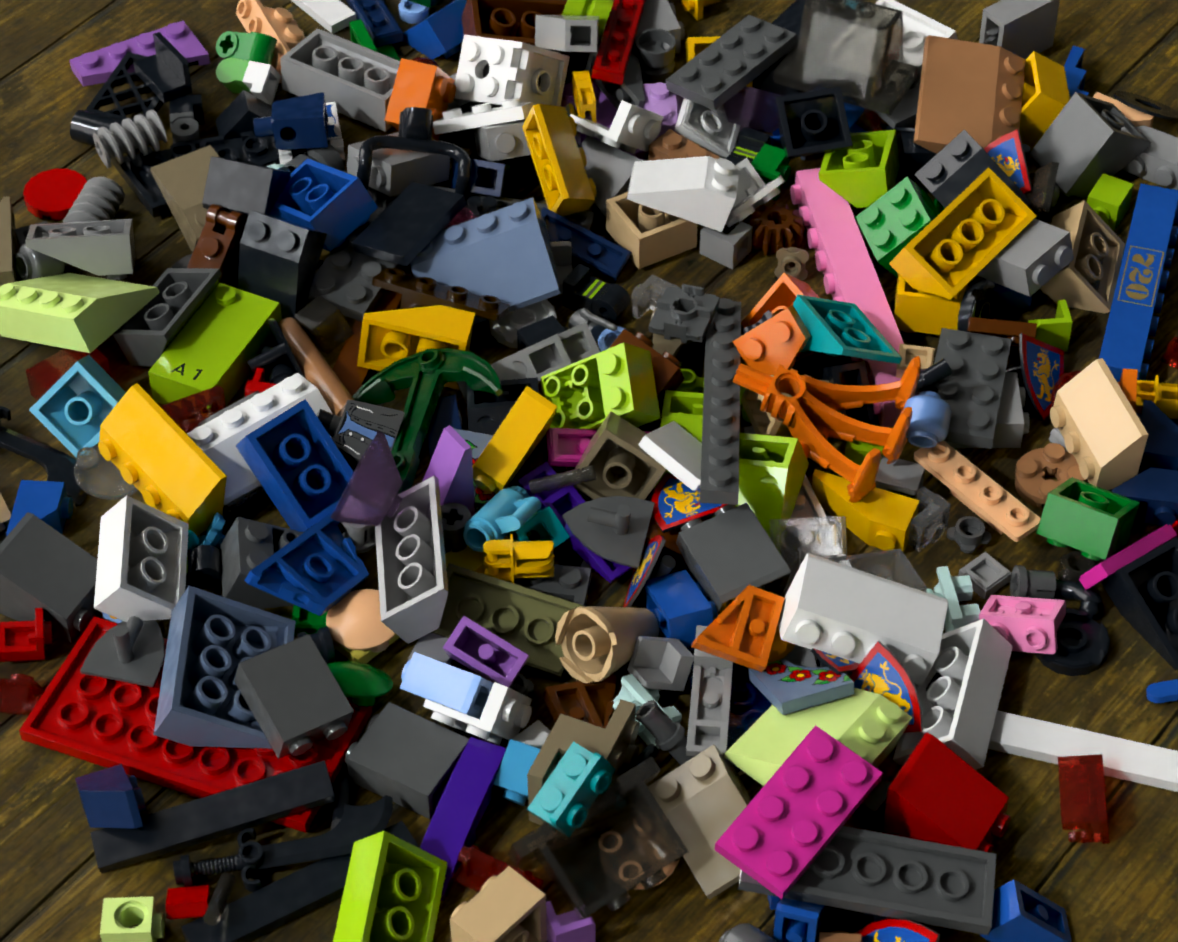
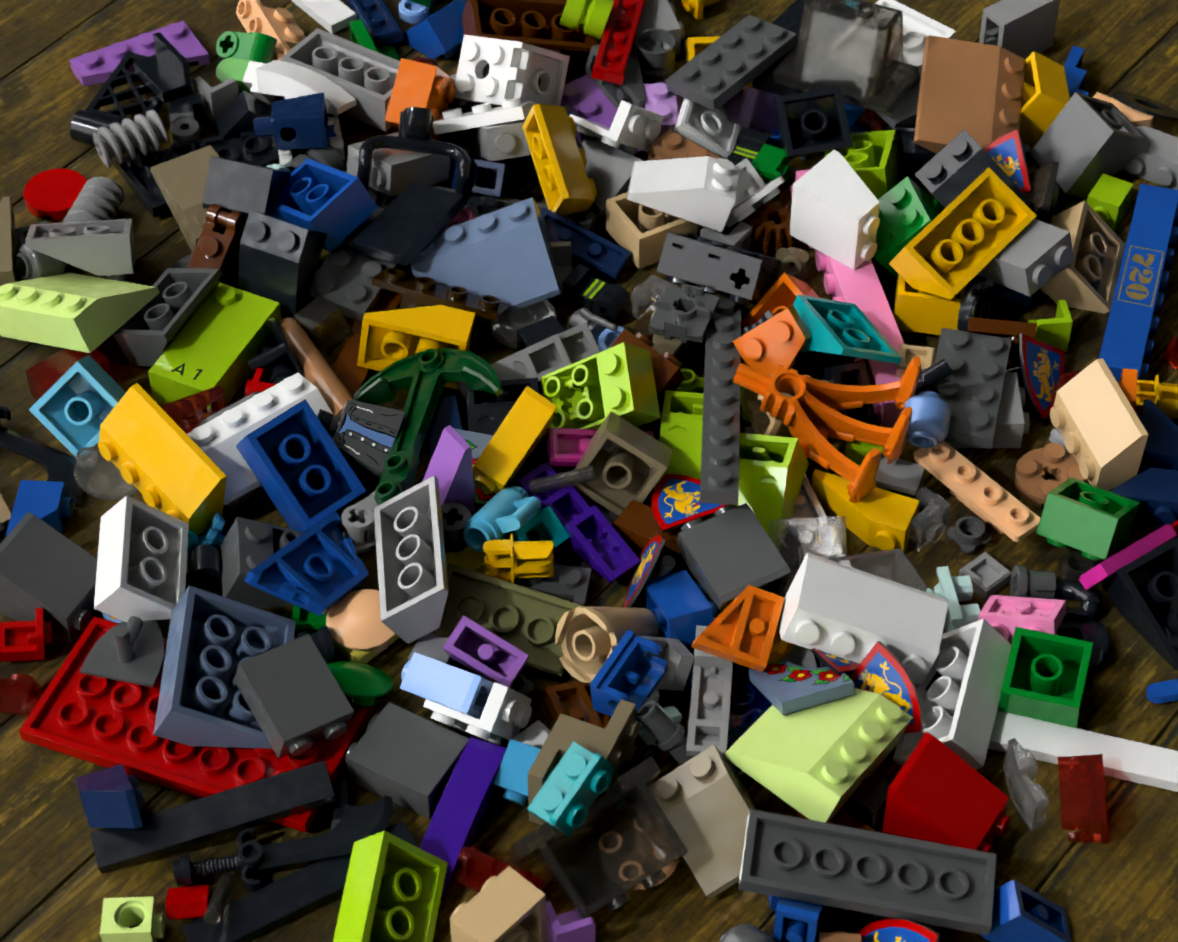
(215, 98): none -> light grey panel
(294, 81): none -> white slope
(371, 488): clear purple slope -> none
(567, 33): light grey slope -> none
(583, 94): yellow piece -> none
(612, 527): dark grey shield -> none
(628, 674): none -> blue hinge
(676, 452): white tile -> none
(717, 267): none -> black piece
(798, 812): dark pink plate -> none
(835, 212): none -> white slope
(1020, 777): none -> clear slope
(1045, 677): none -> green brick

